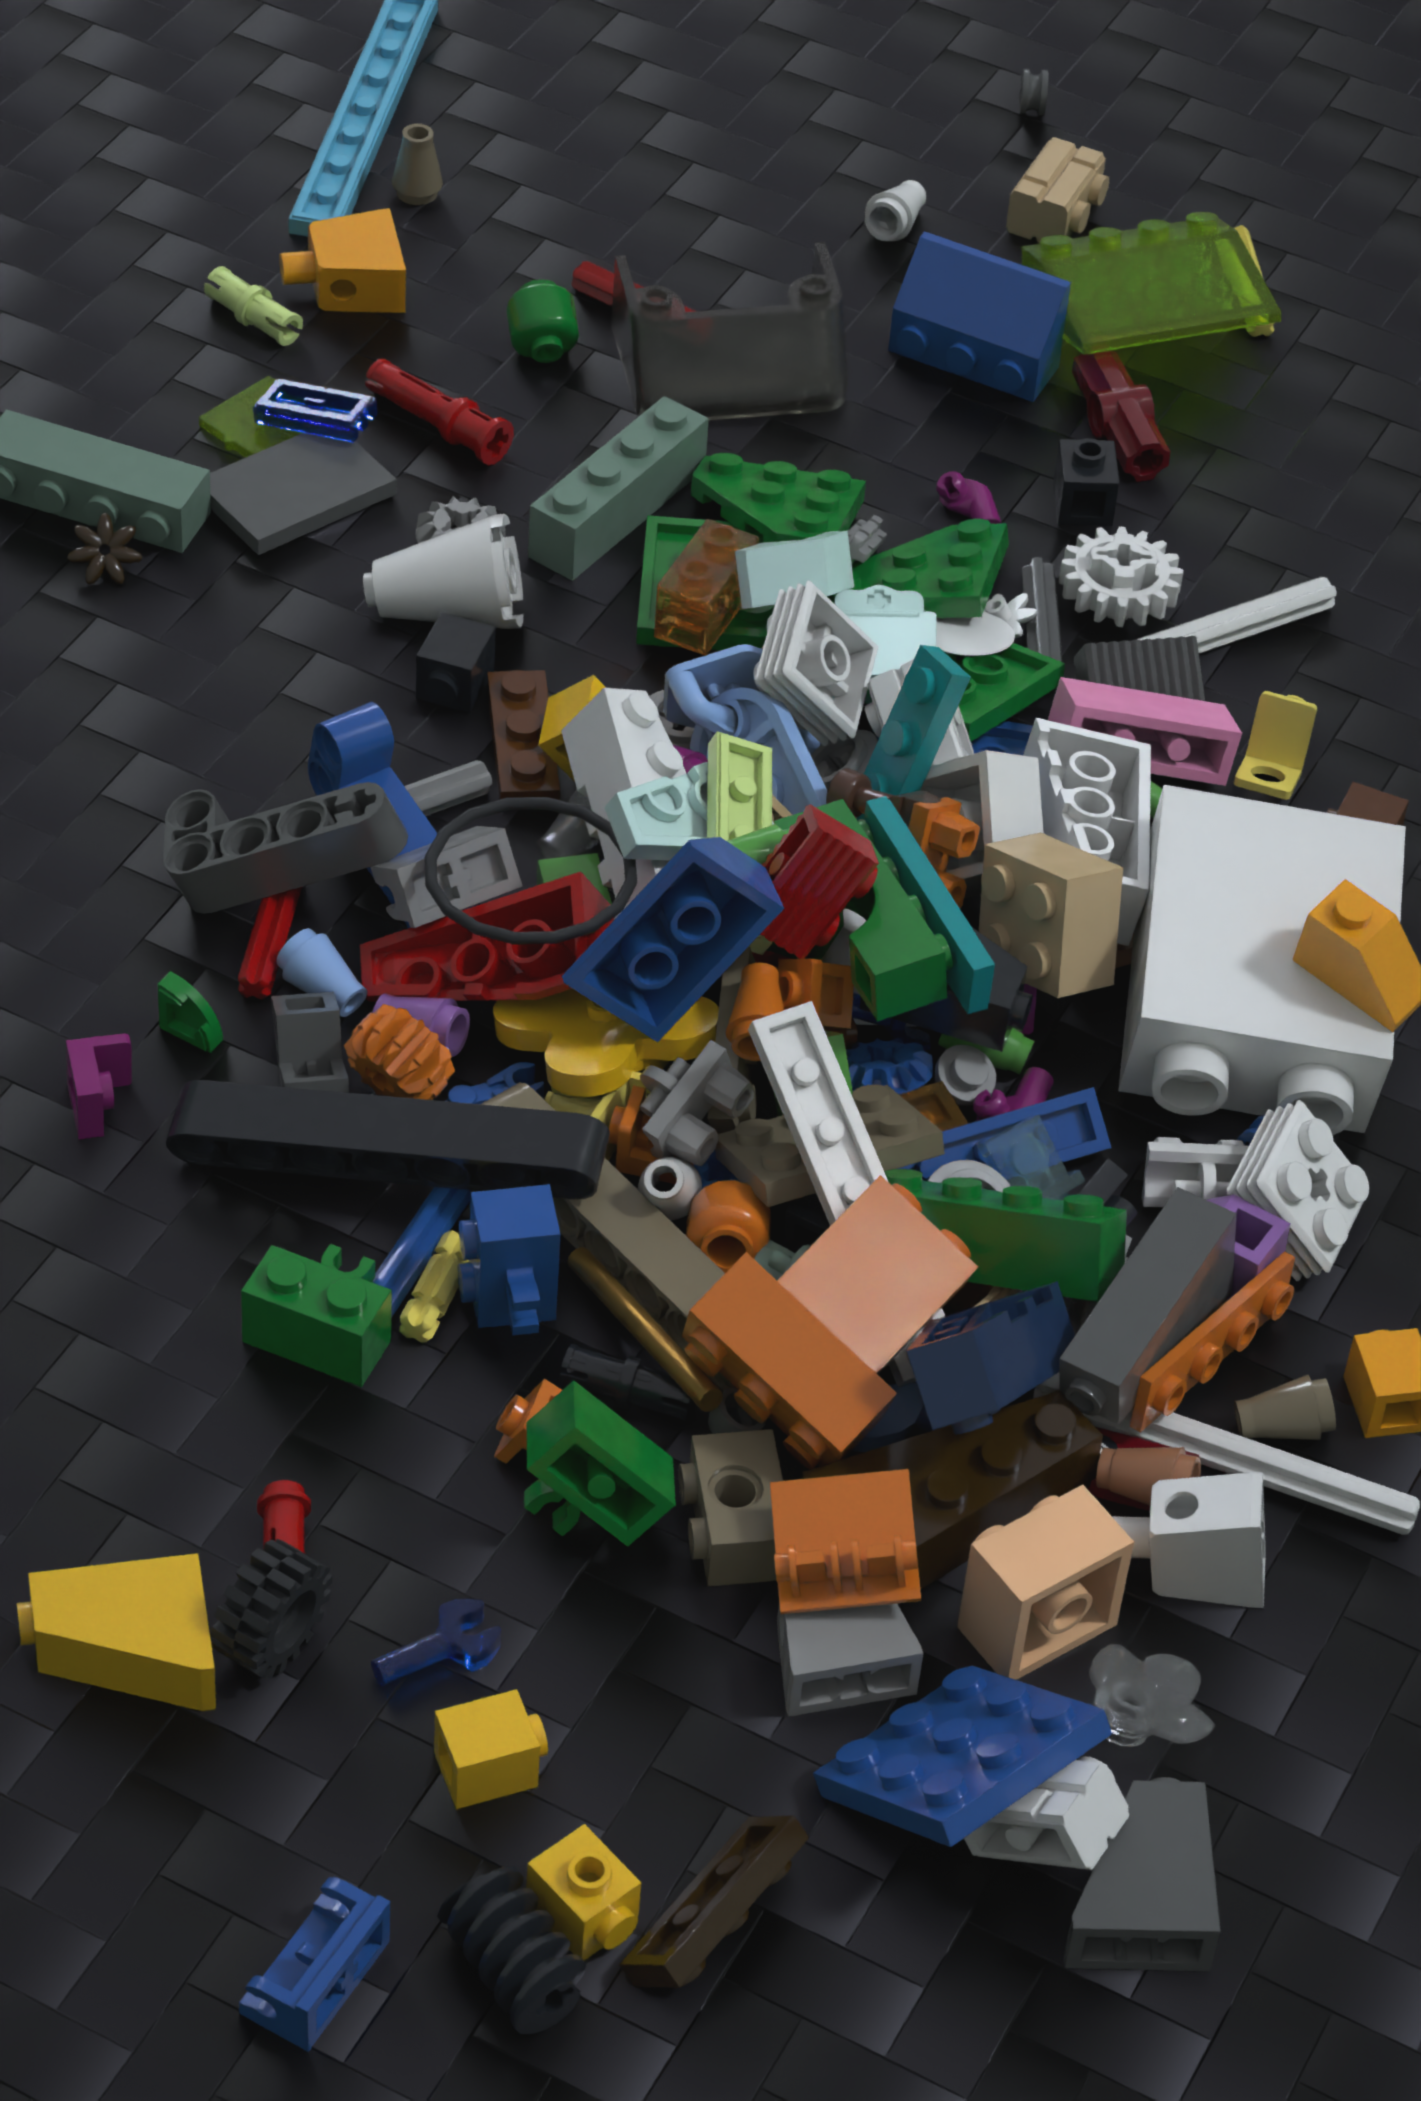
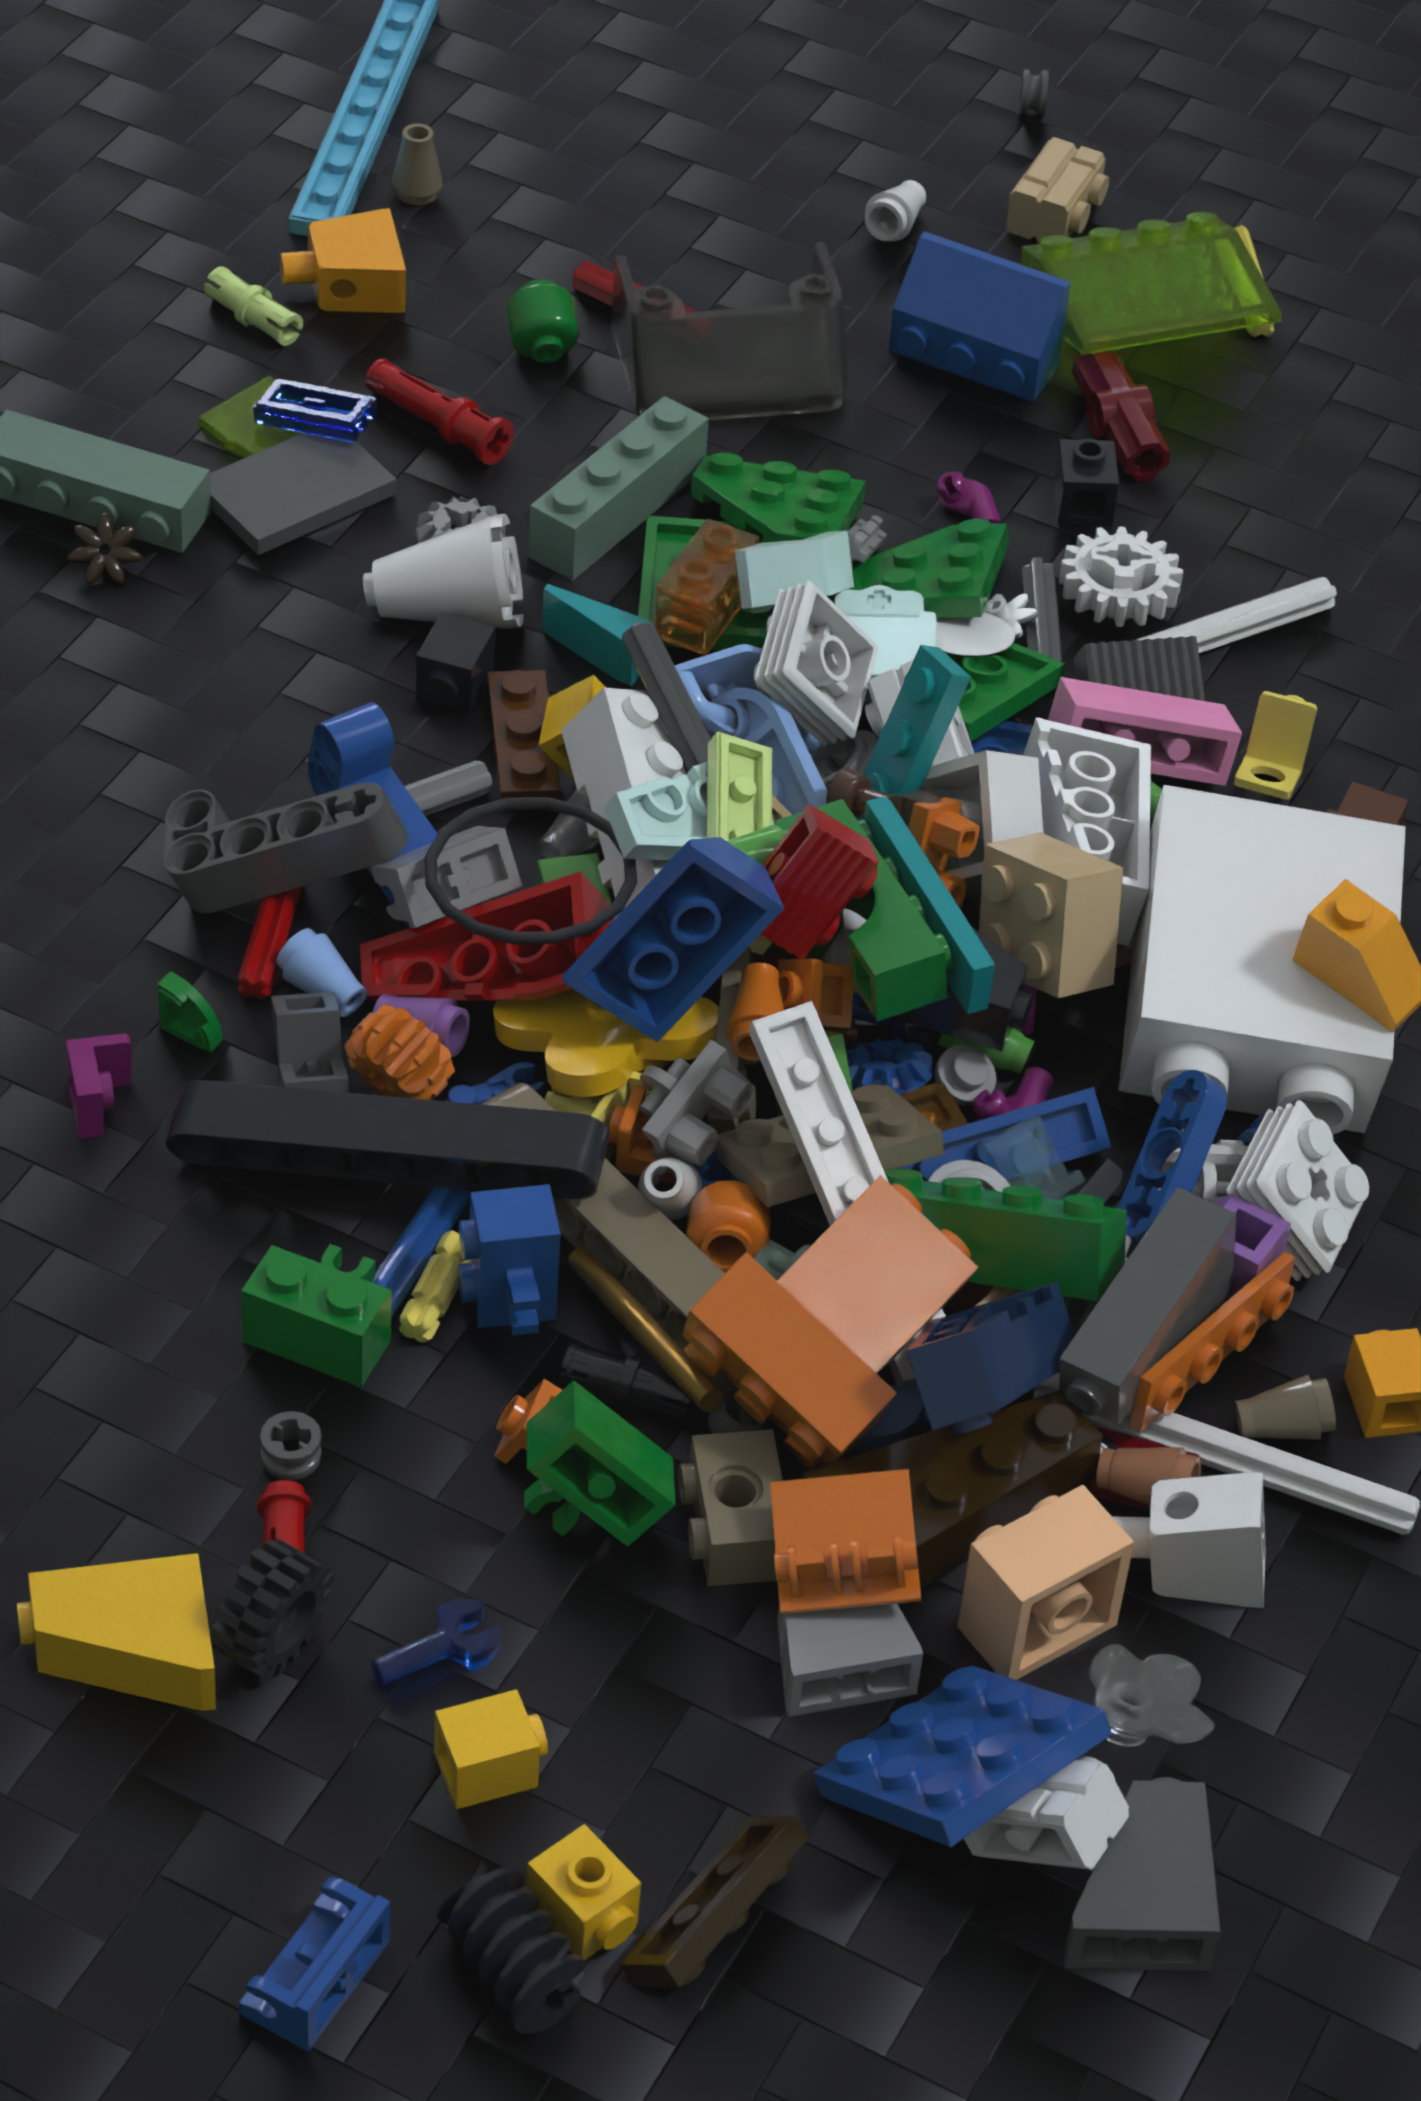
(286, 1427): none -> dark grey bush
(590, 631): none -> teal slope
(667, 693): none -> dark grey axle
(1188, 1105): none -> blue beam

